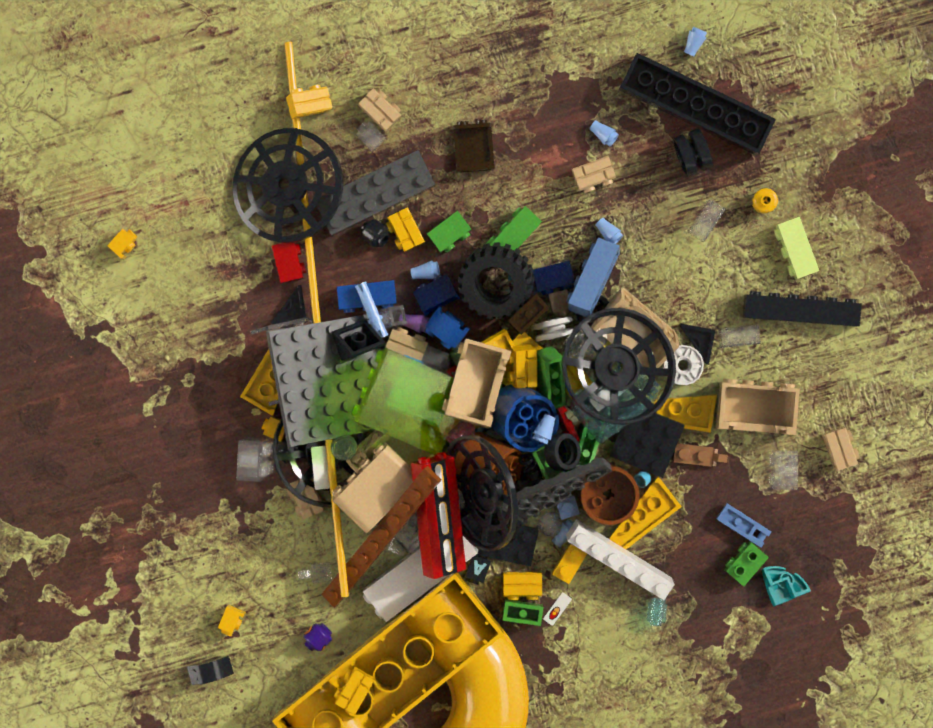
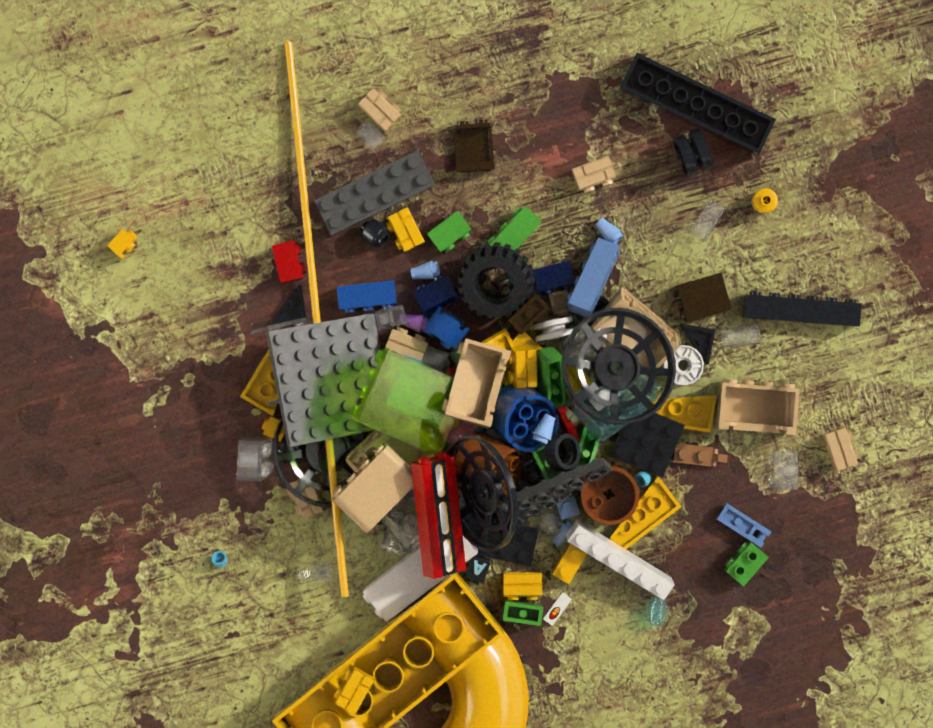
(210, 670): black brick -> none
(219, 559): none -> medium azure hinge
(230, 620): yellow brick -> none
(296, 189): black dish -> none
(308, 102): yellow brick -> none
(317, 637): dark purple head -> none
(320, 467): sticker -> none
(338, 445): clear cone -> none
(356, 340): black slope -> none
(371, 309): light blue pin -> none
(384, 533): dark orange plate -> none
(604, 133): light blue cone -> none
(695, 40): light blue cone -> none
(702, 297): none -> dark brown panel
(783, 585): teal brick -> none
(796, 248): yellowish green brick -> none

